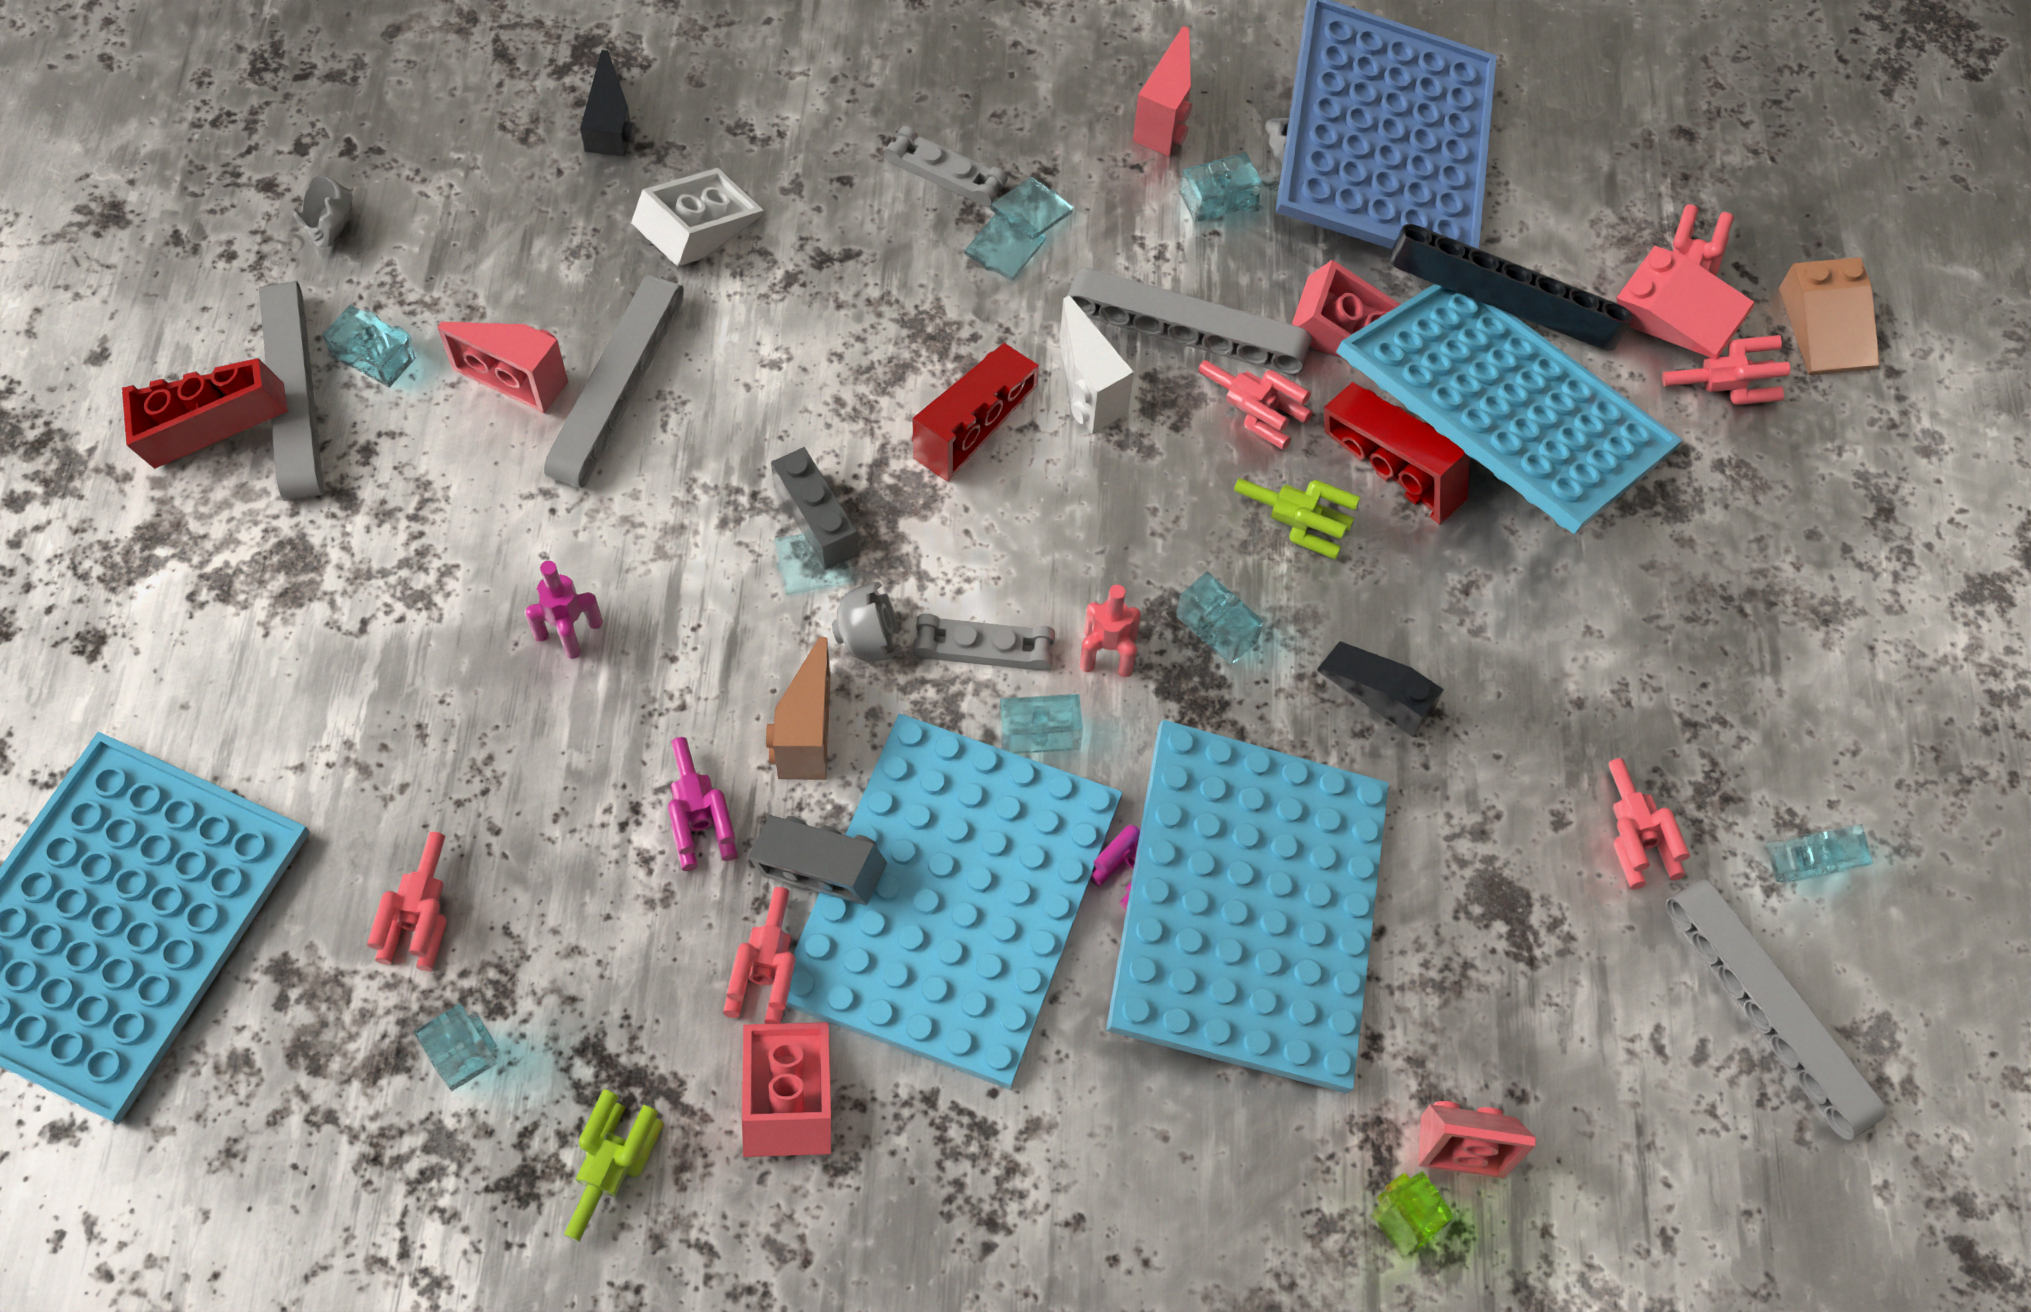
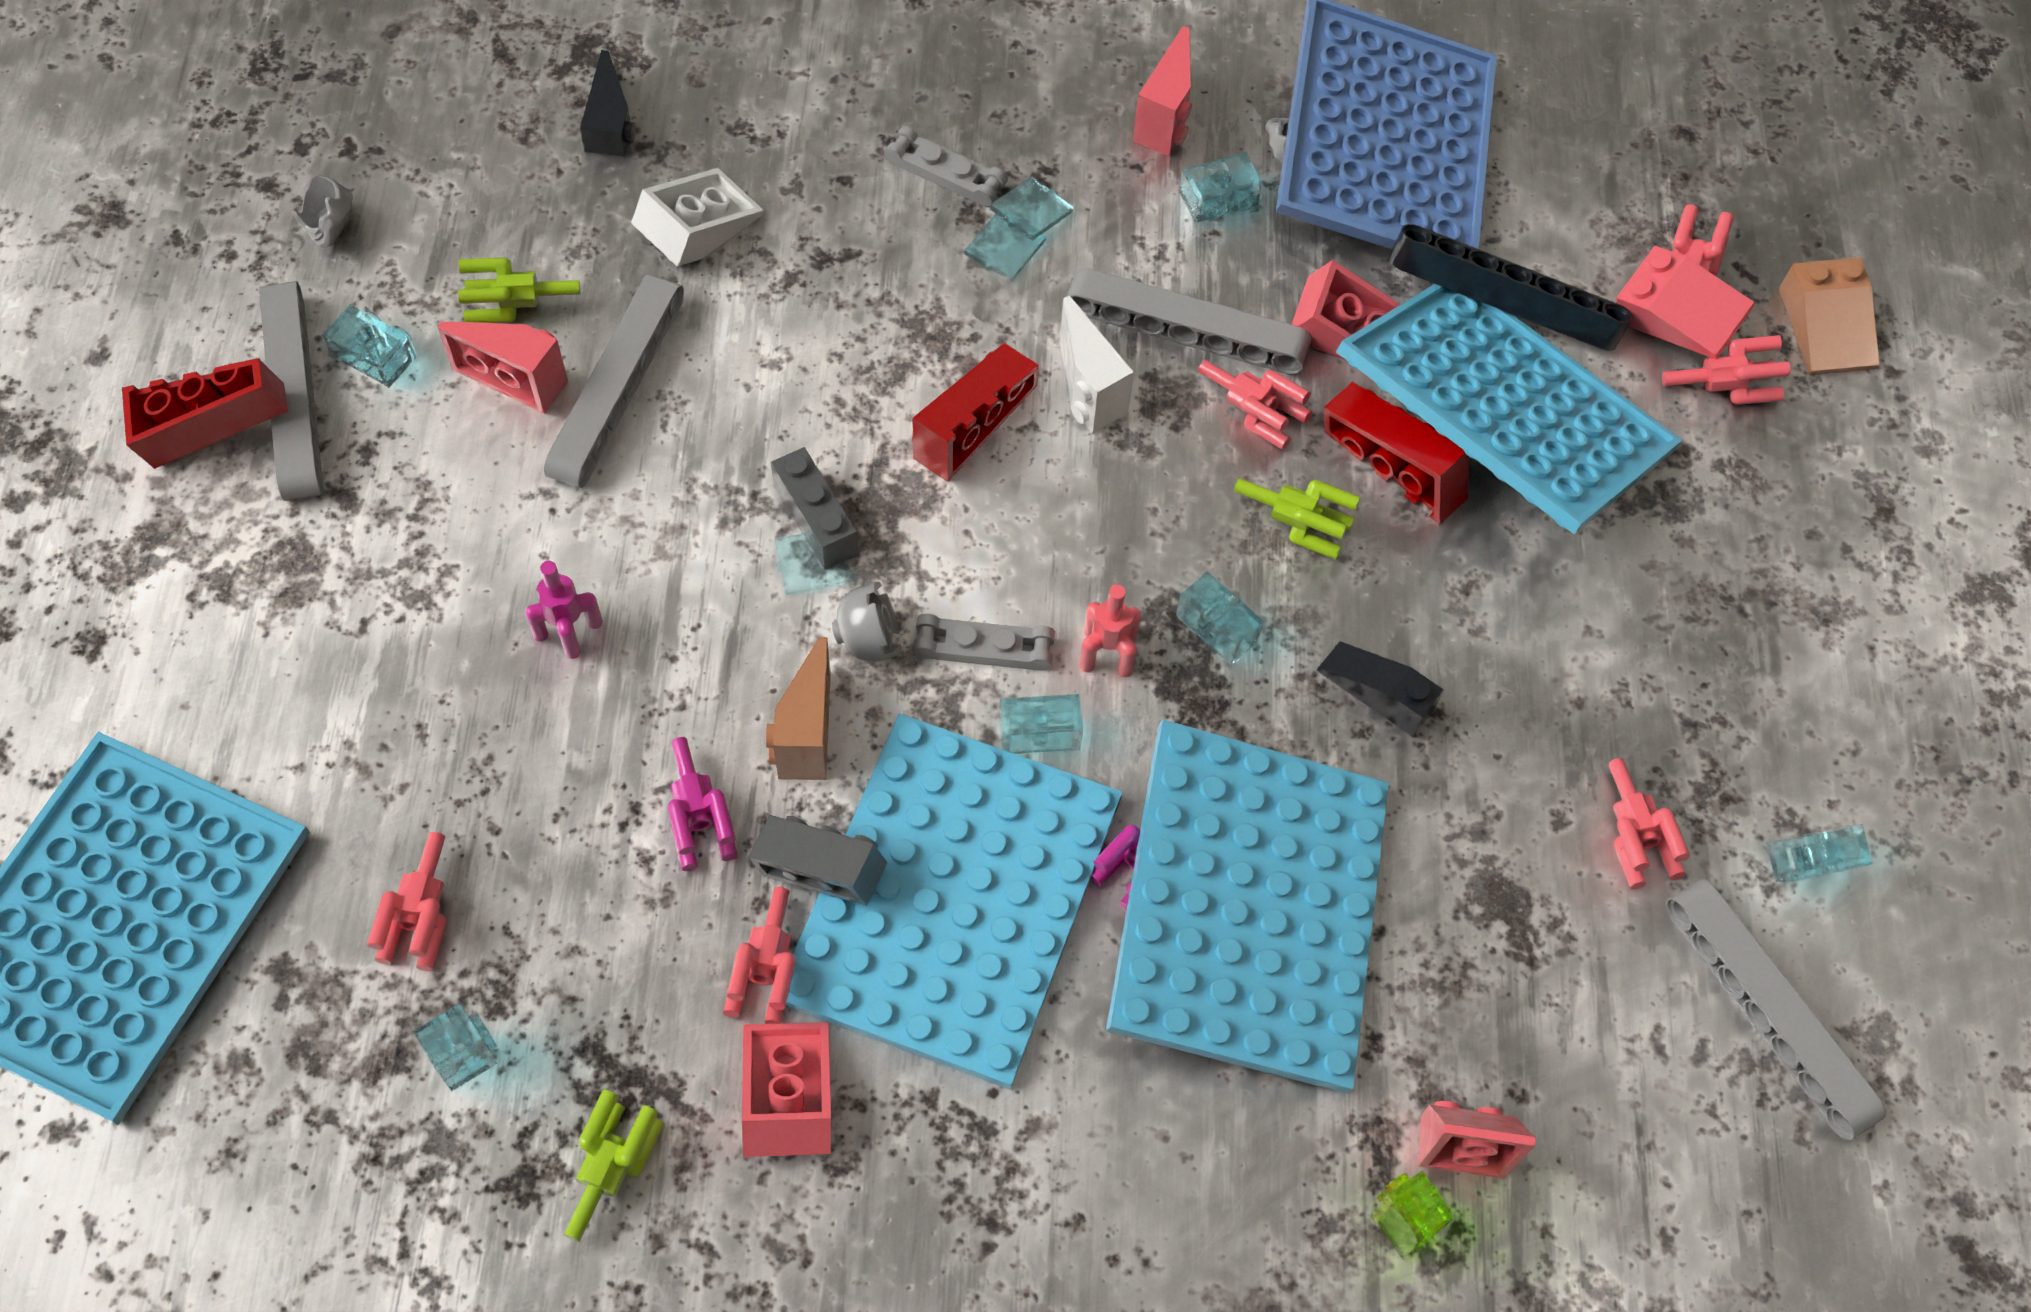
(509, 289): none -> lime plant

